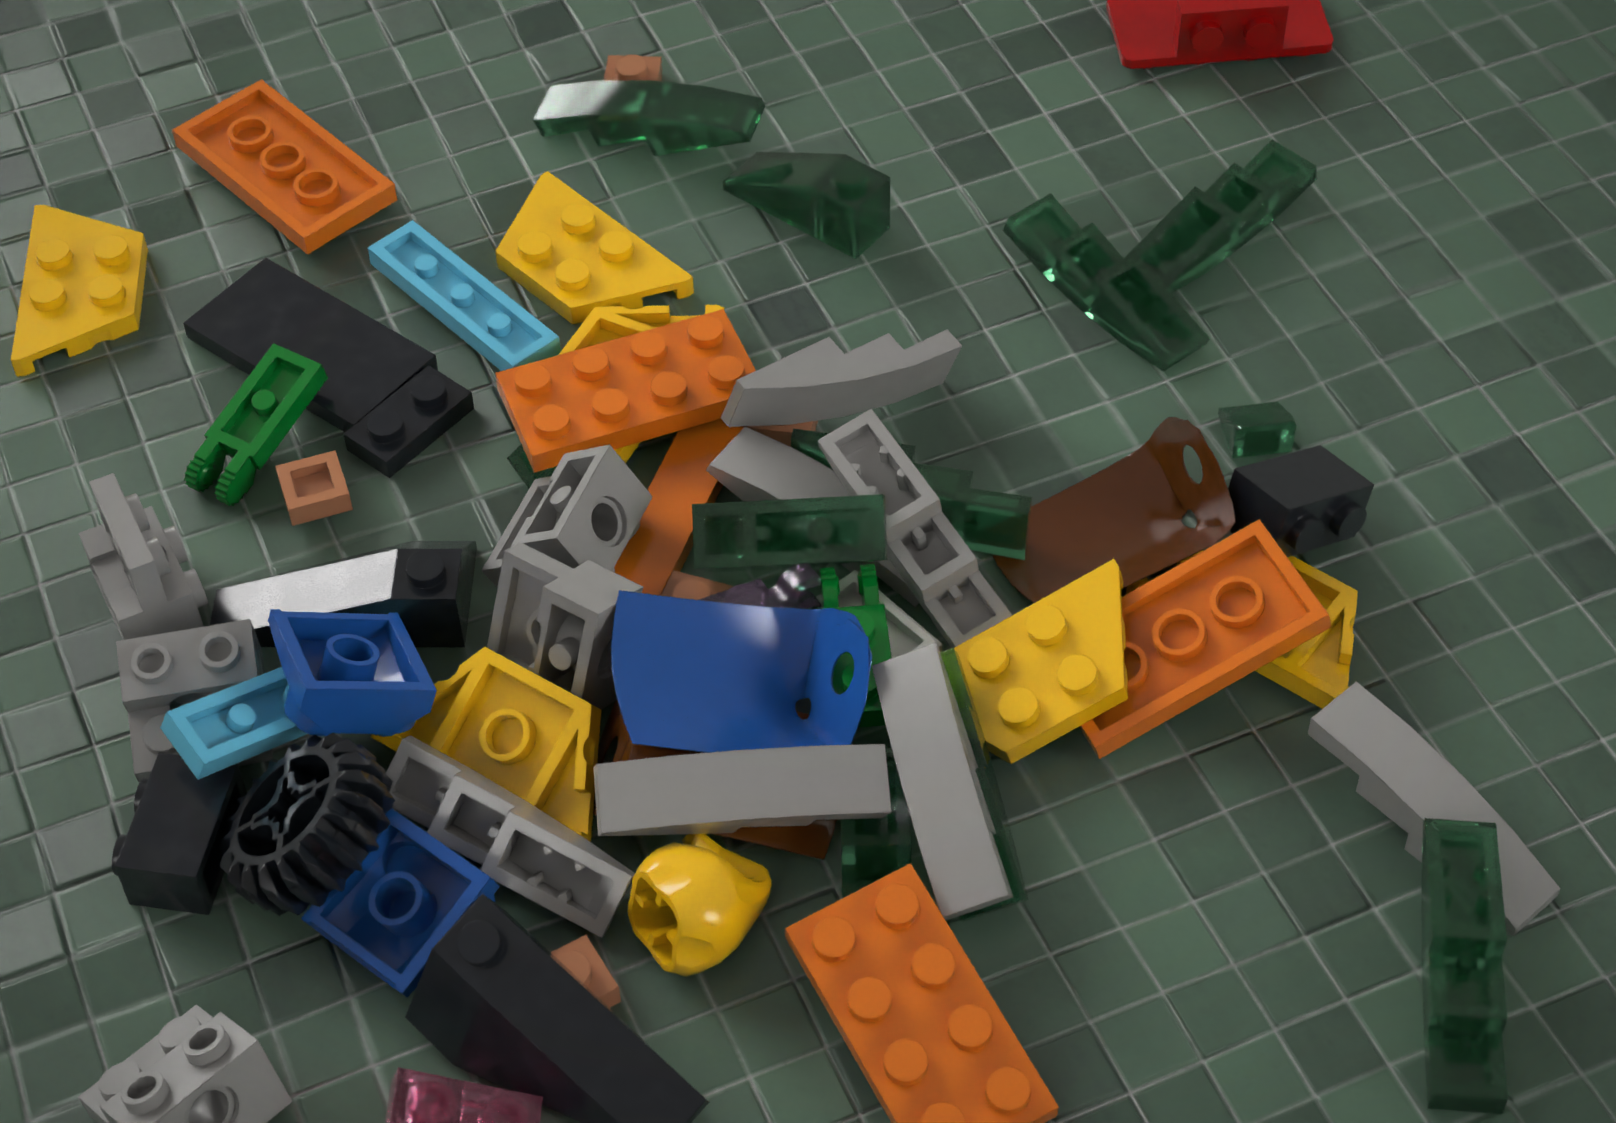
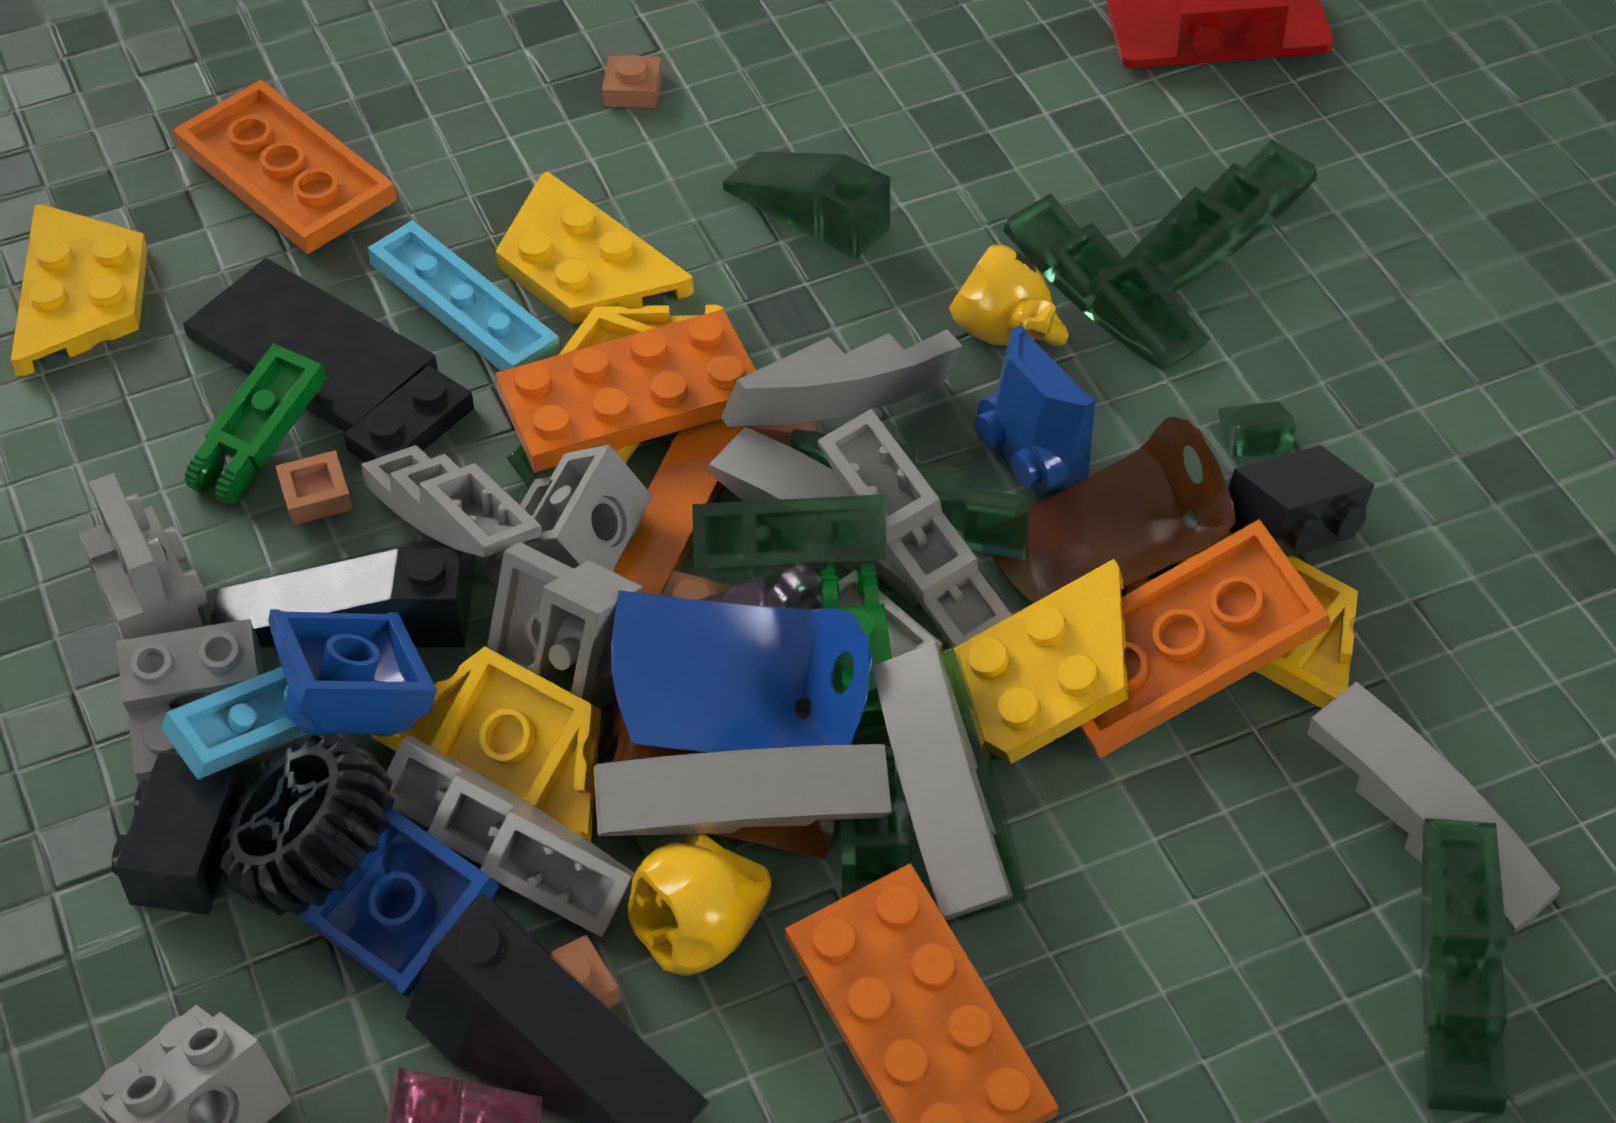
(449, 502): none -> light grey slope
(662, 113): clear green slope -> none
(1007, 294): none -> yellow piece
(1038, 418): none -> blue slope

